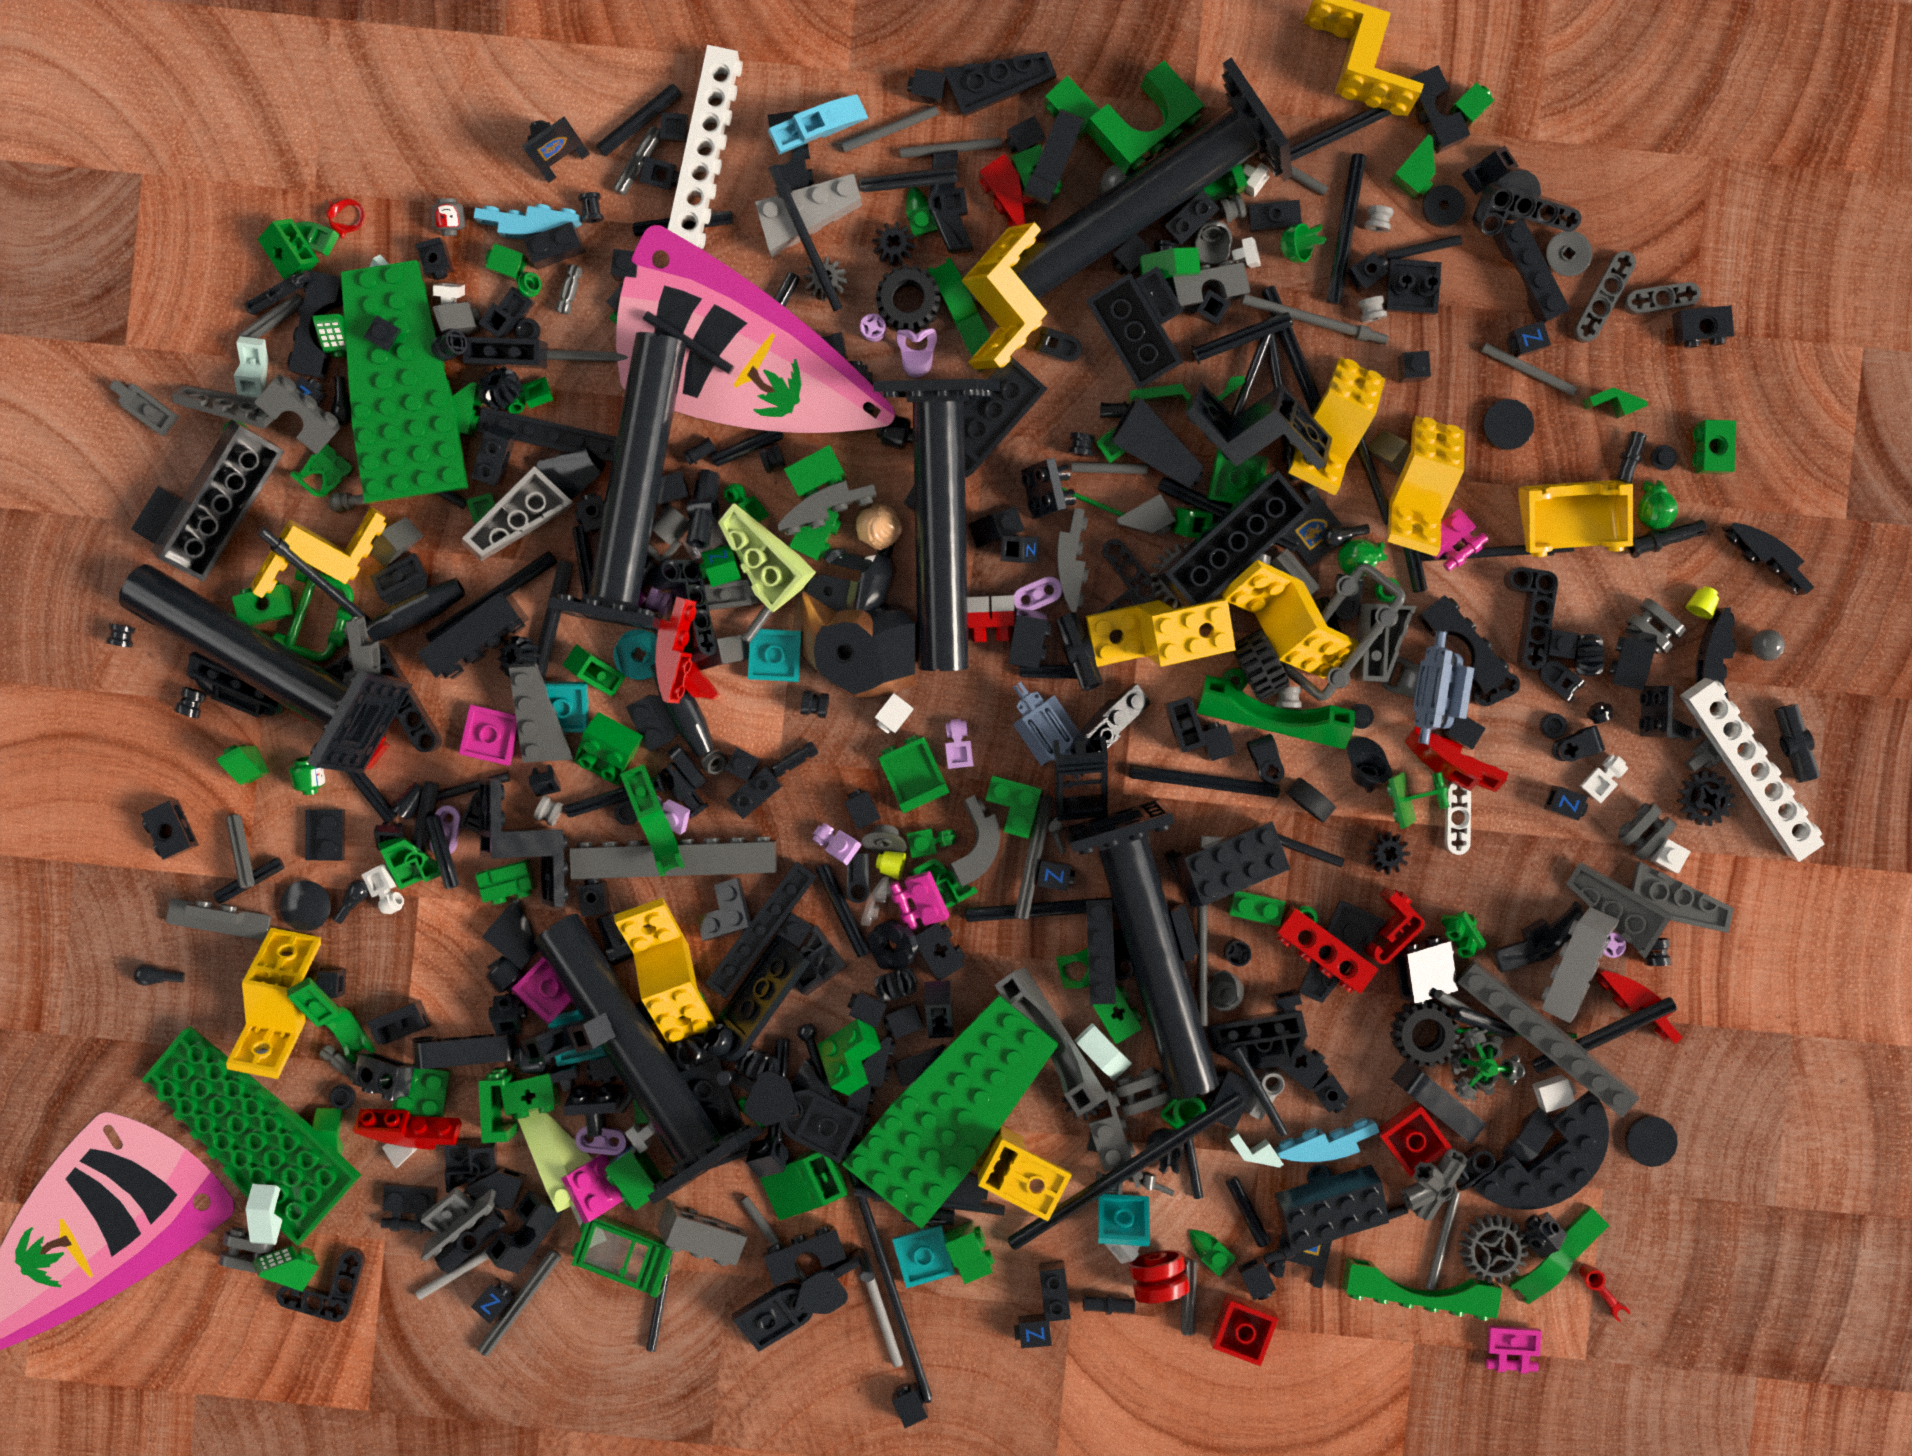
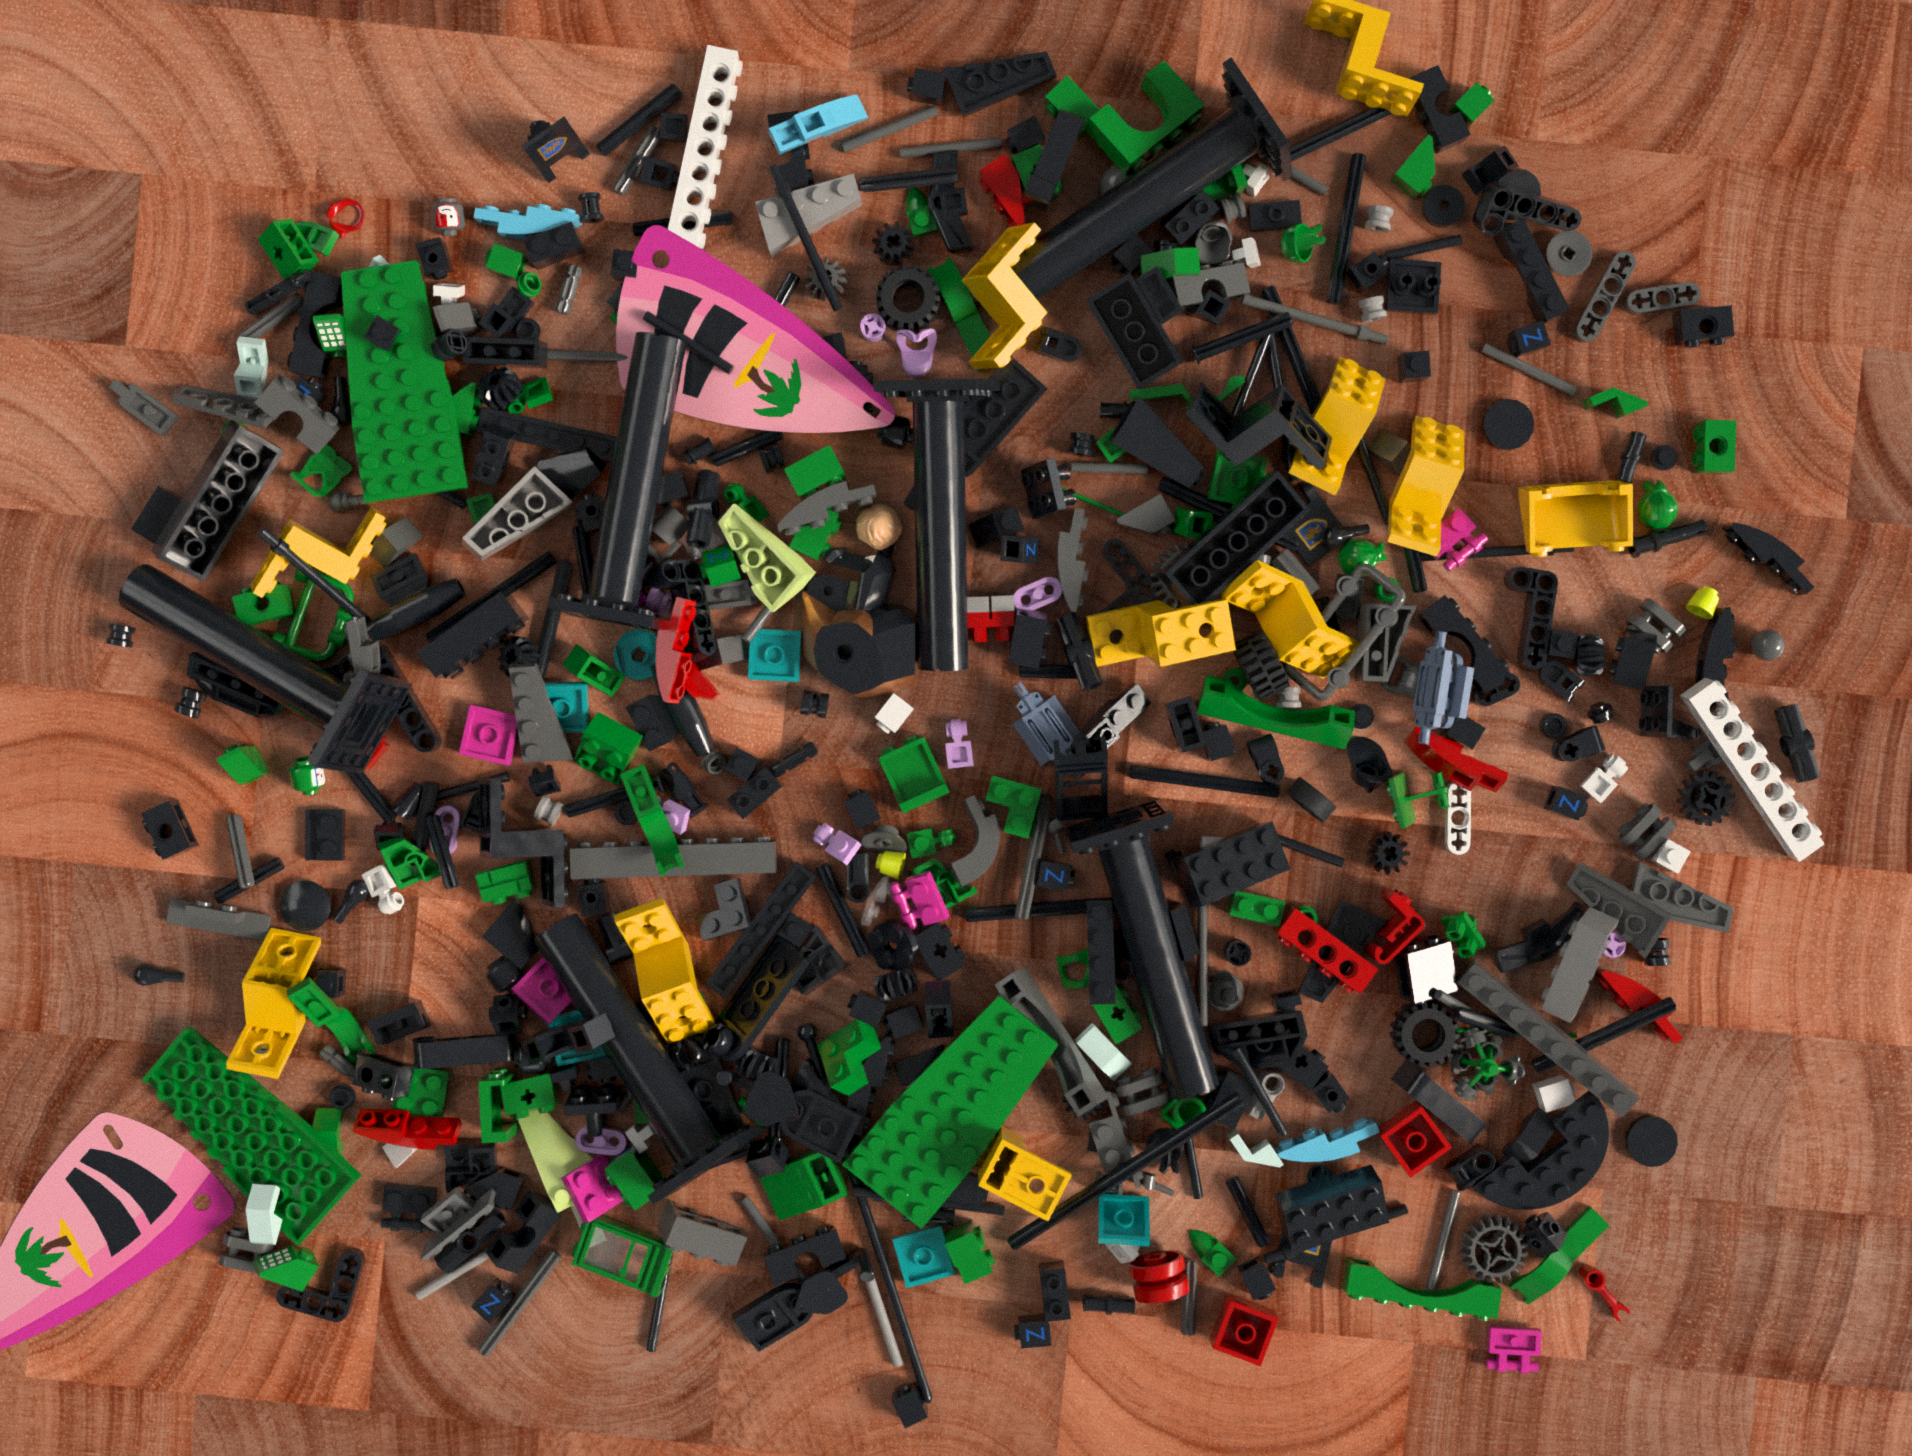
(687, 766): black beam -> none
(1434, 1184): dark grey piece -> none

